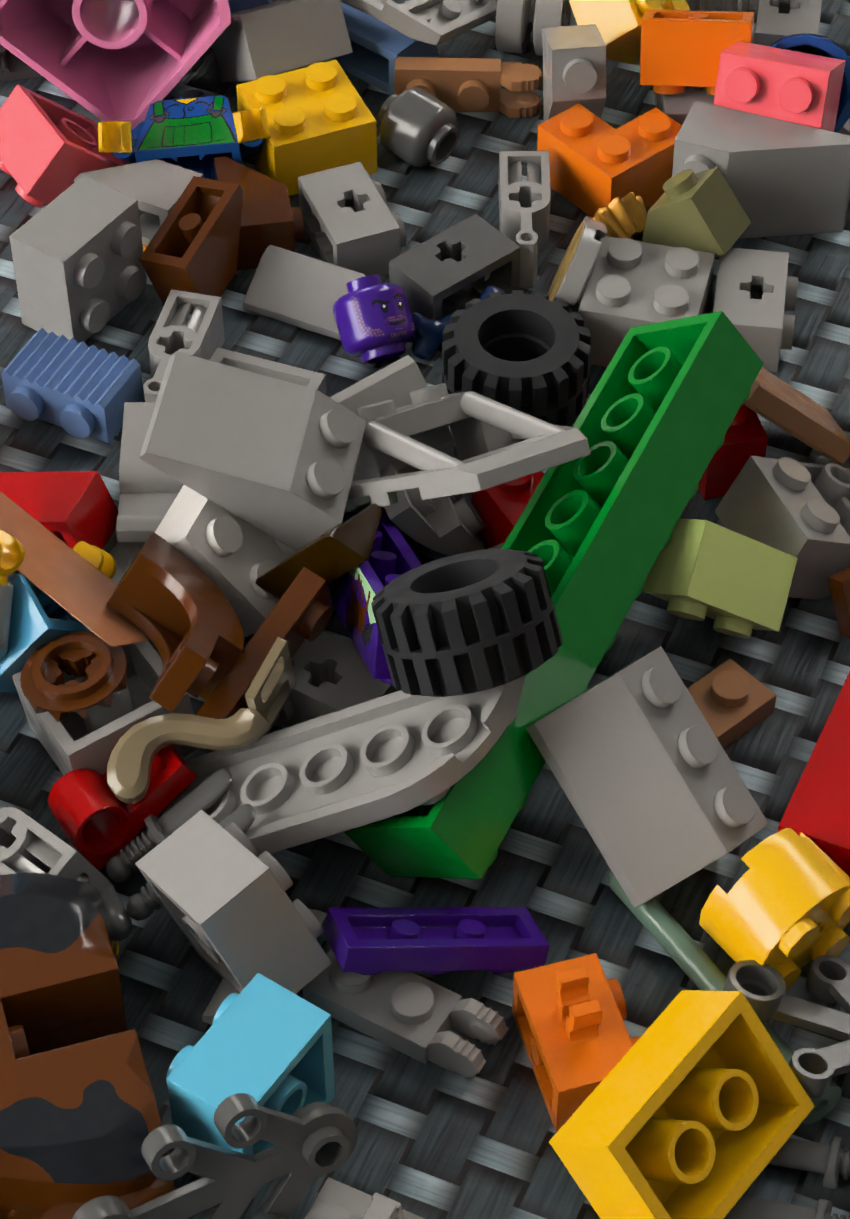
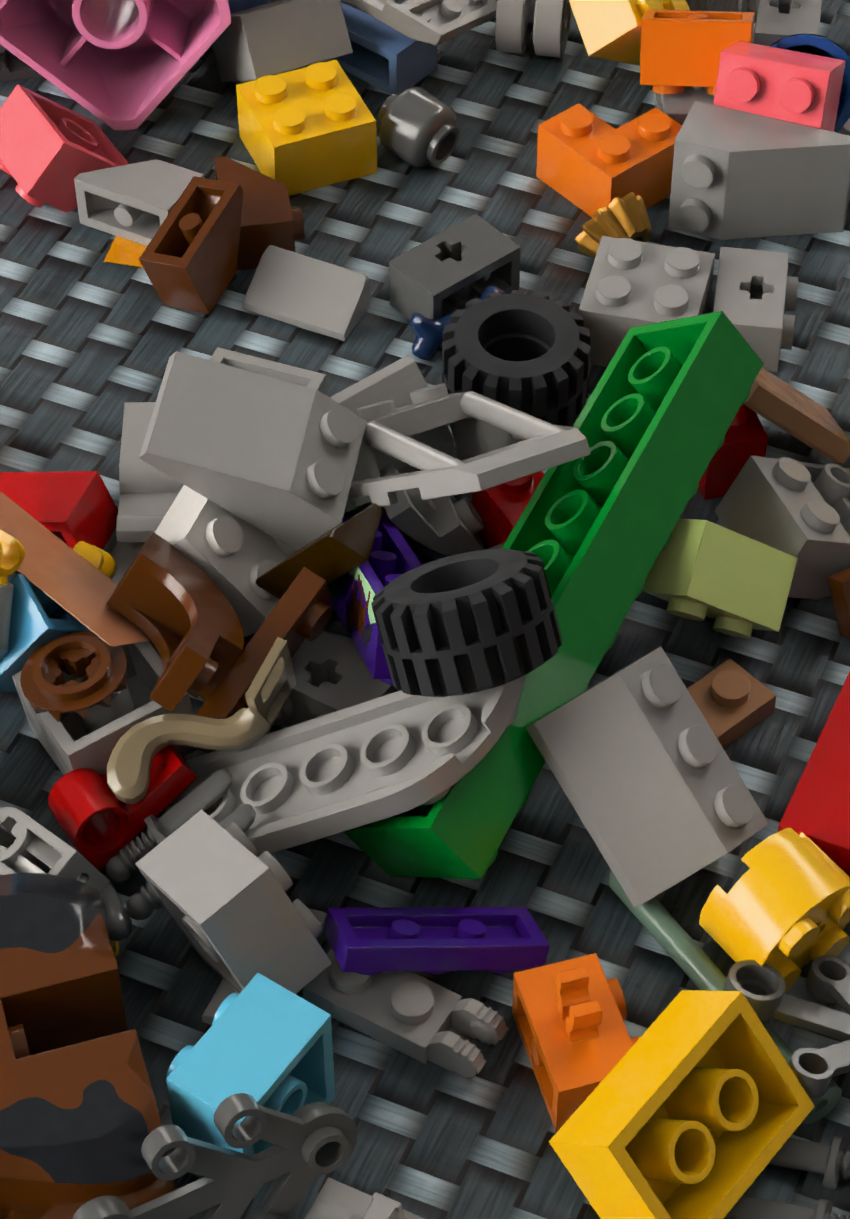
(72, 385): medium blue brick -> none
(79, 260): light grey brick -> none
(179, 333): light grey piece -> none
(188, 133): torso -> none
(350, 219): light grey brick -> none
(373, 320): dark purple head -> none
(473, 83): medium nougat hinge -> none
(525, 206): light grey piece -> none
(573, 69): light grey slope -> none
(578, 262): light grey tile -> none
(696, 213): olive slope -> none

